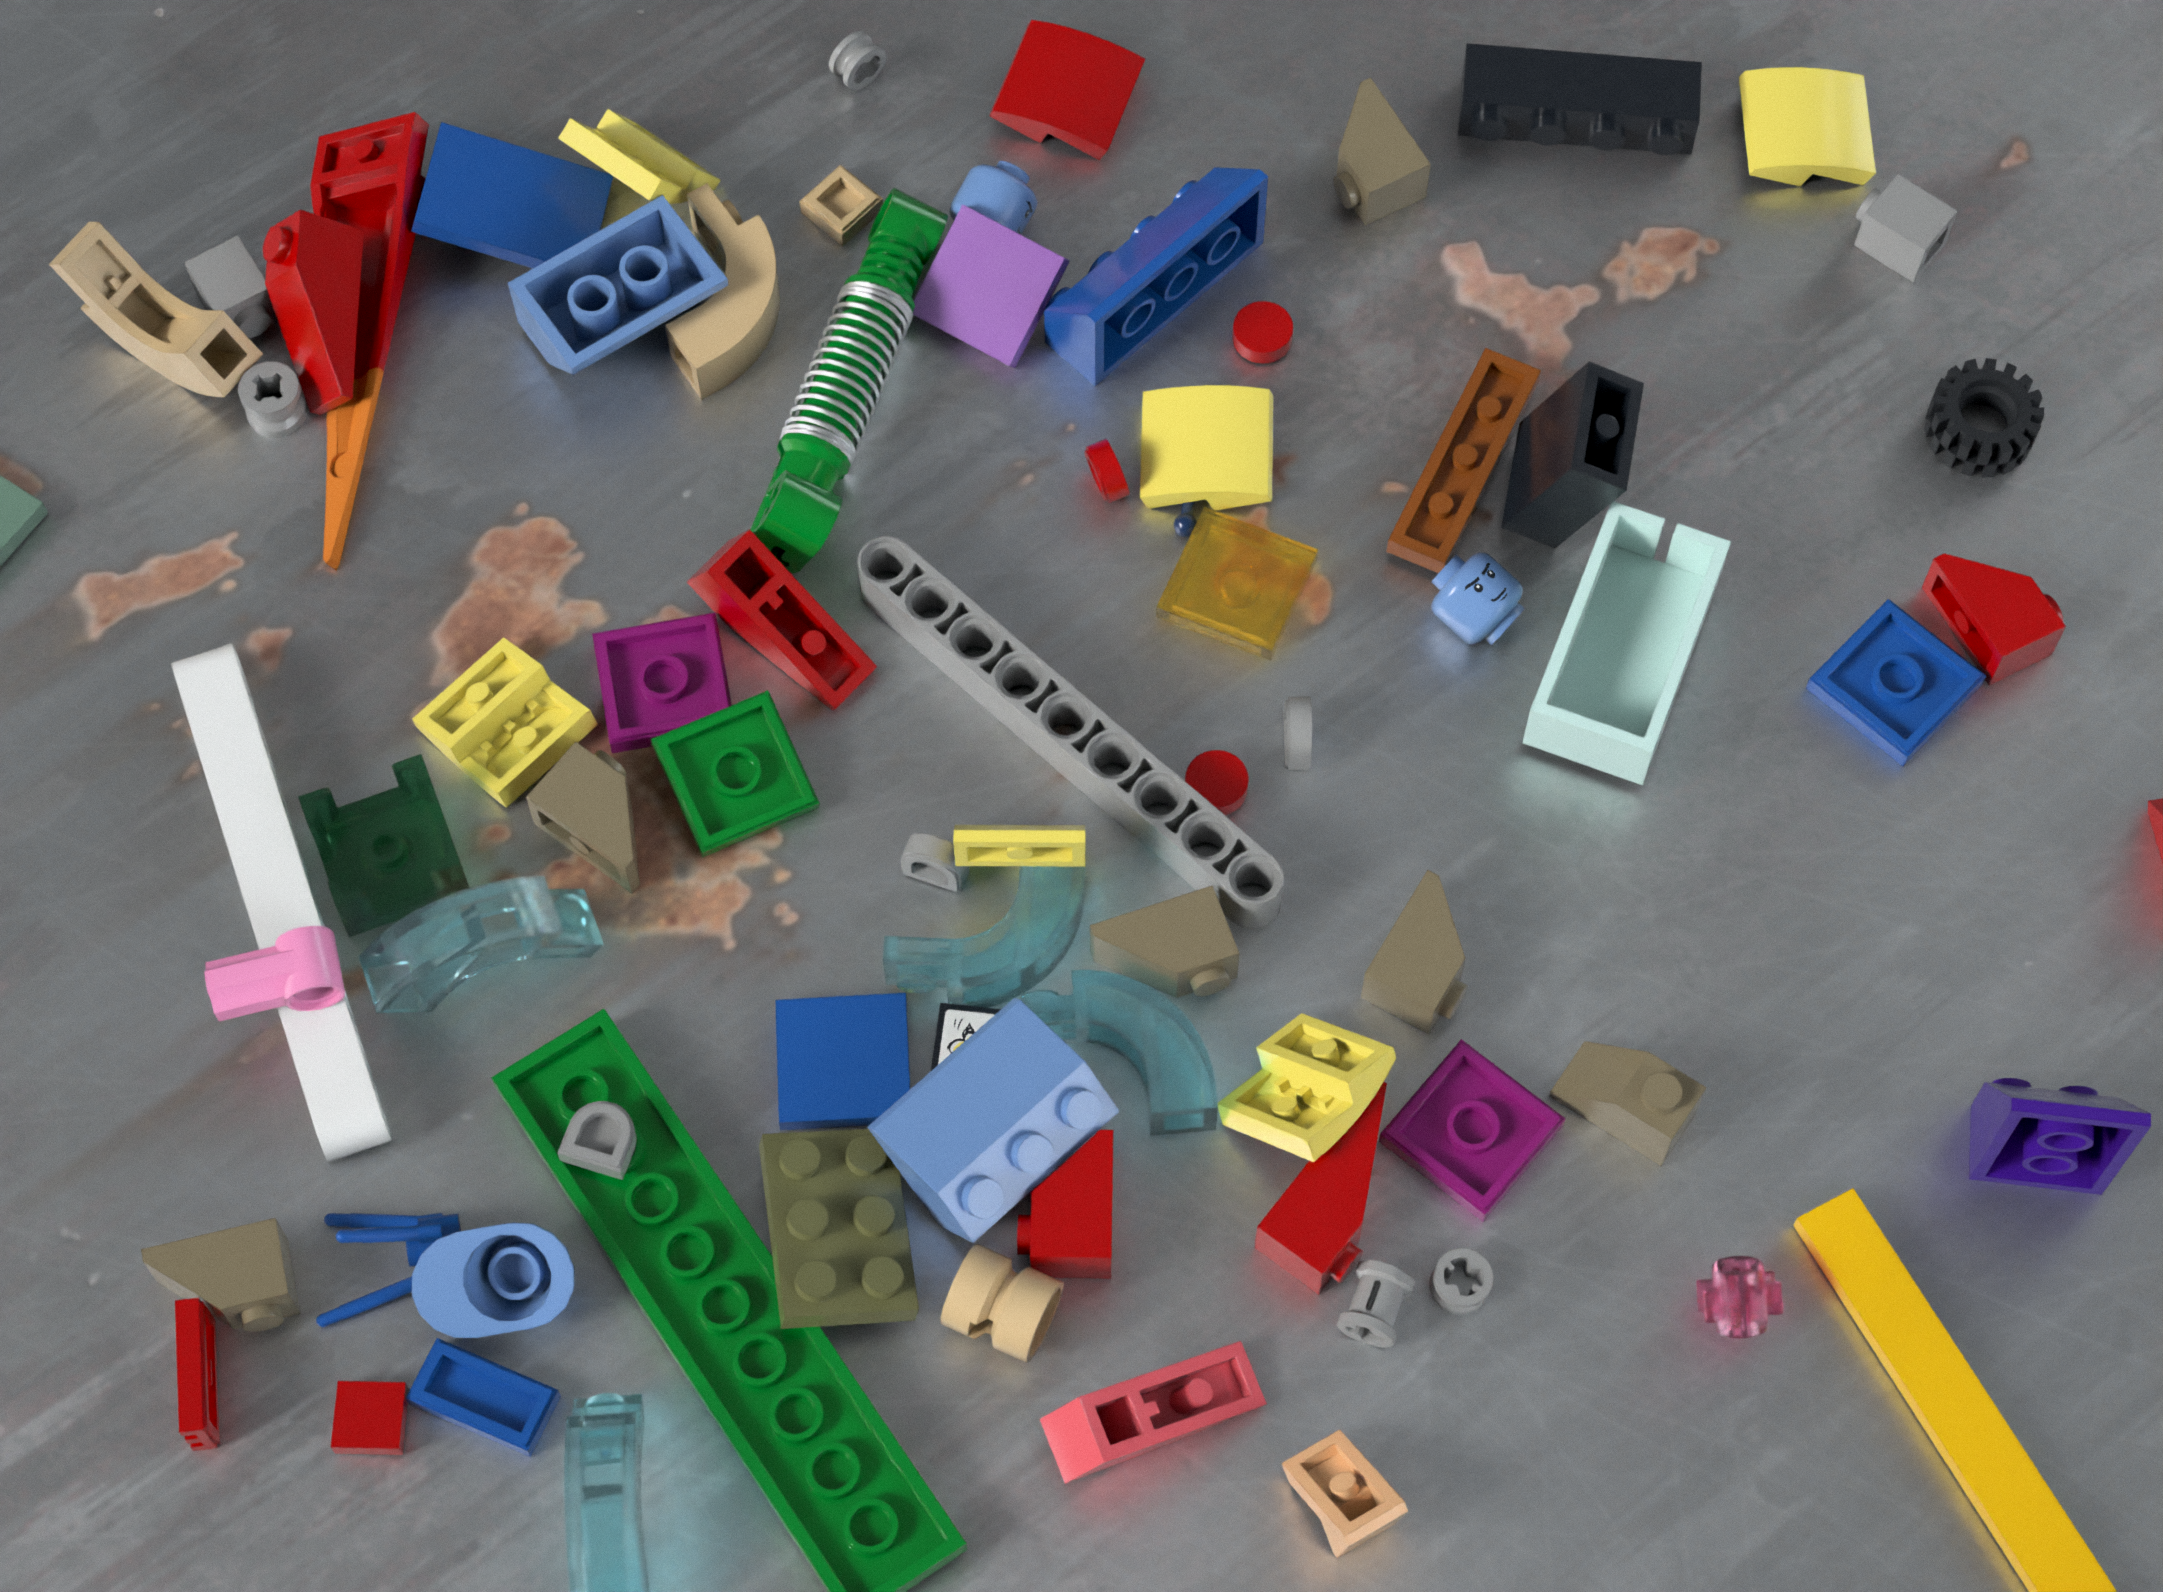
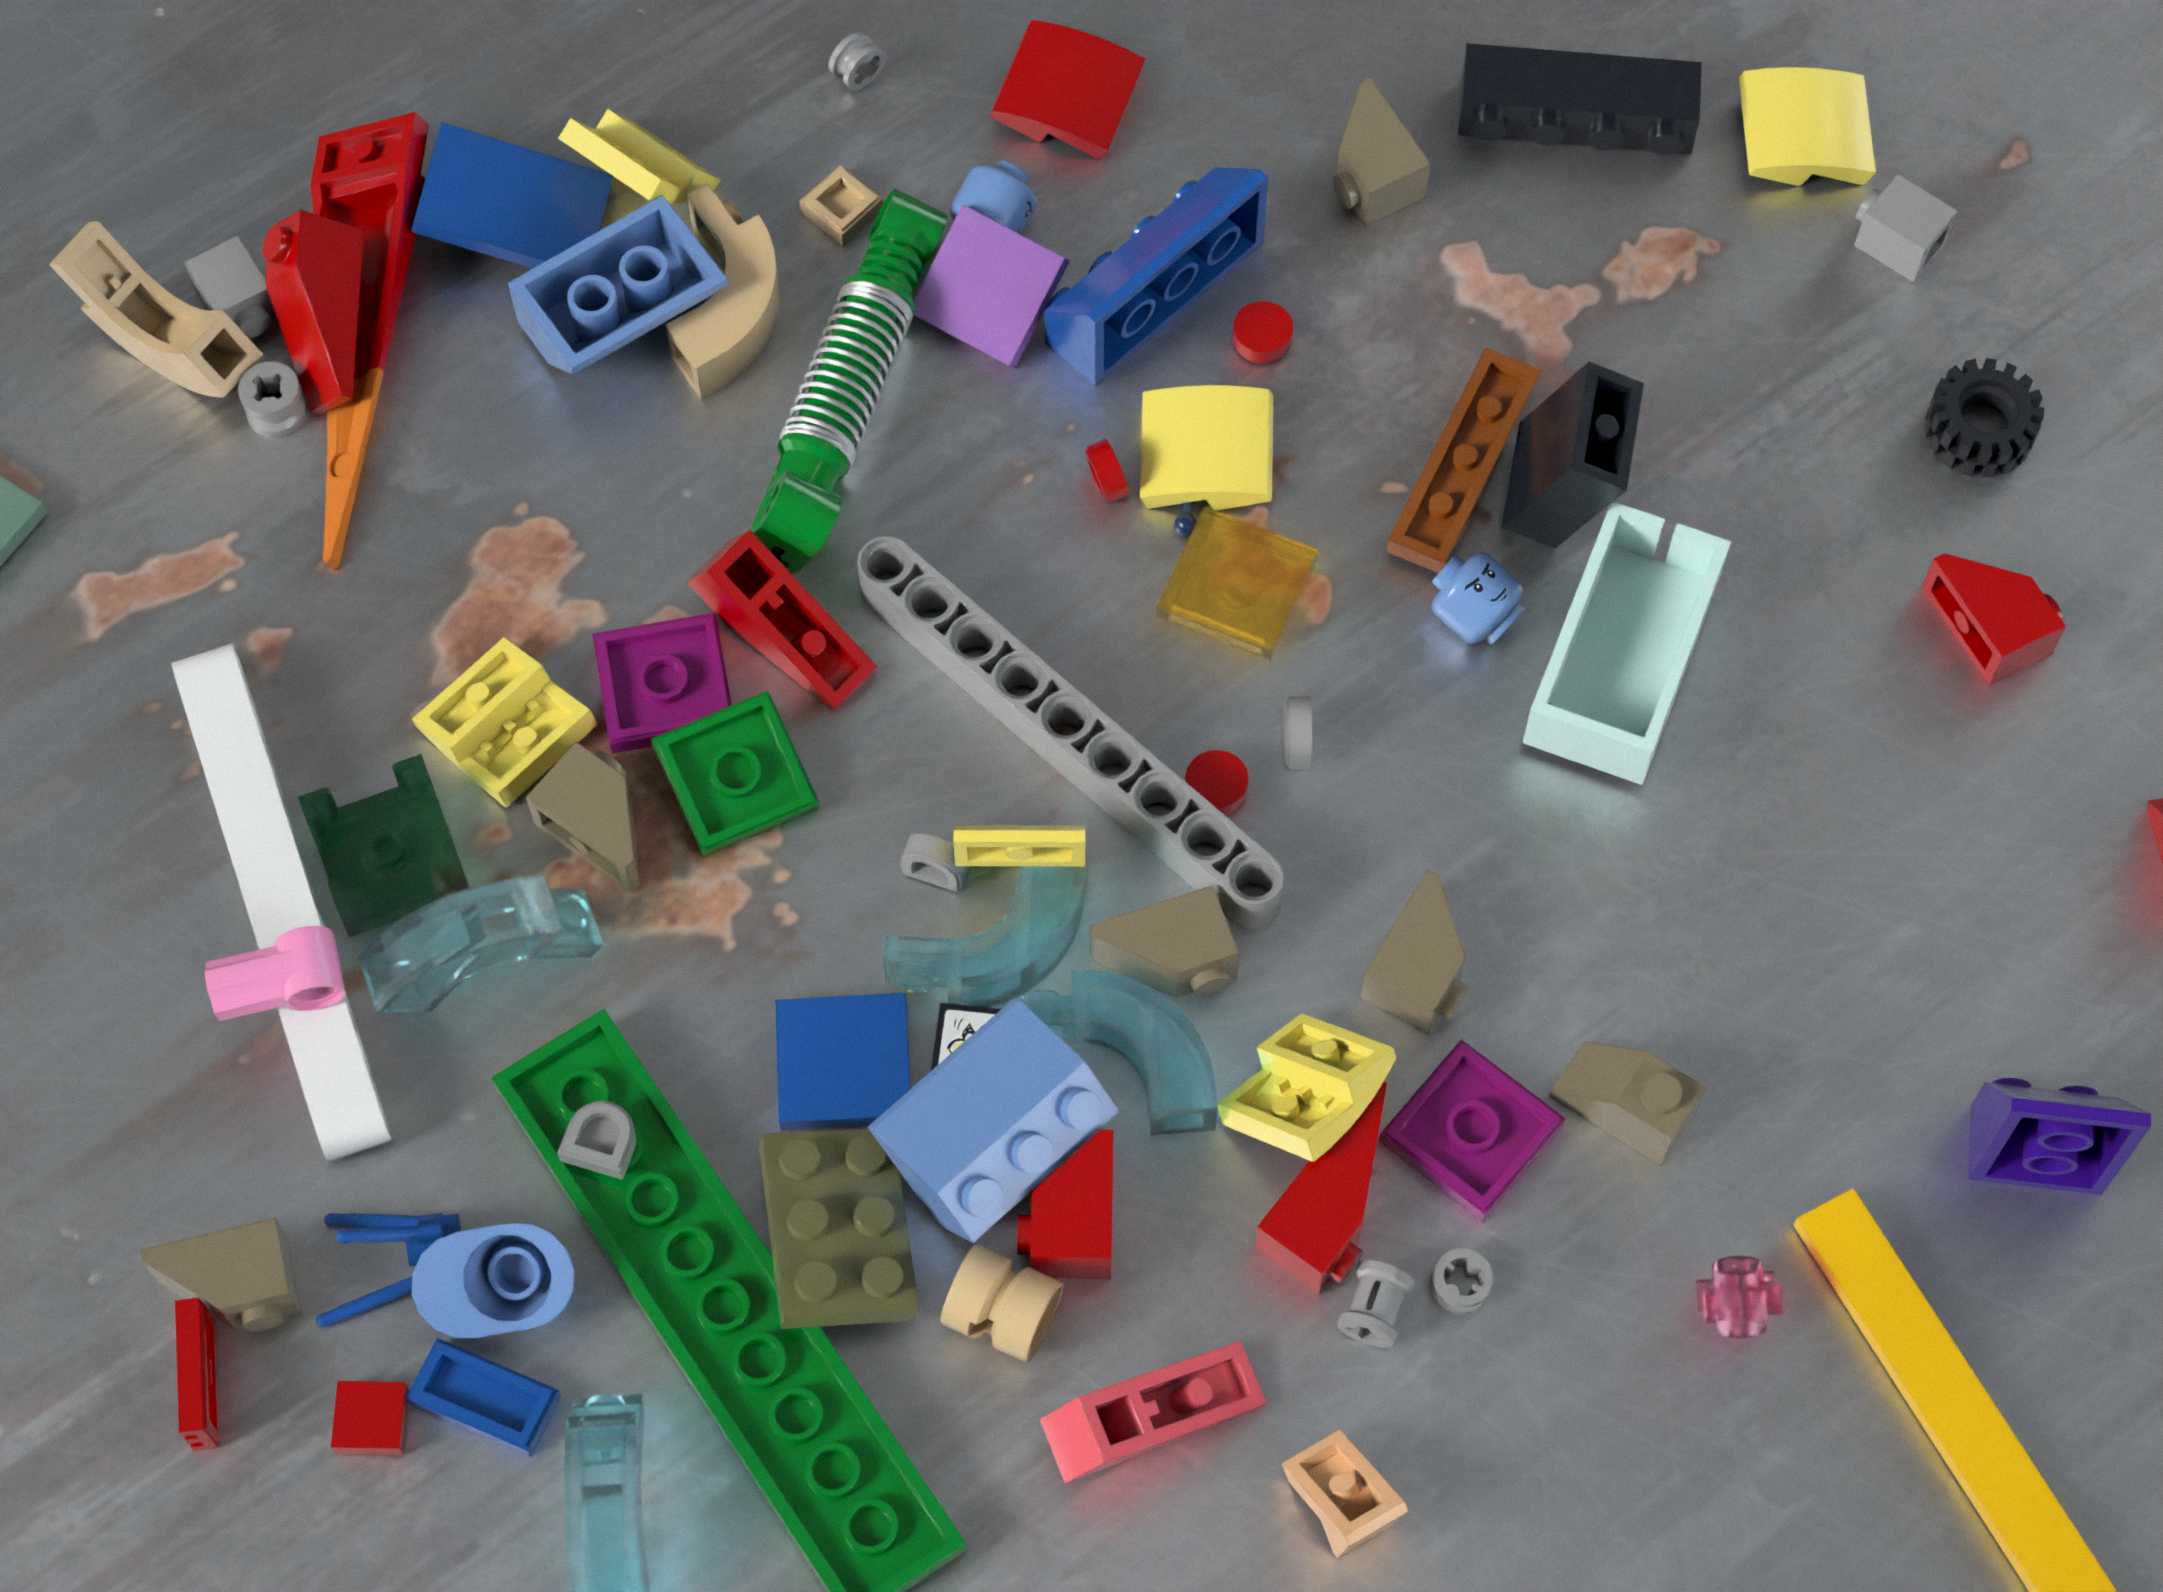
(1895, 682): blue tile -> none

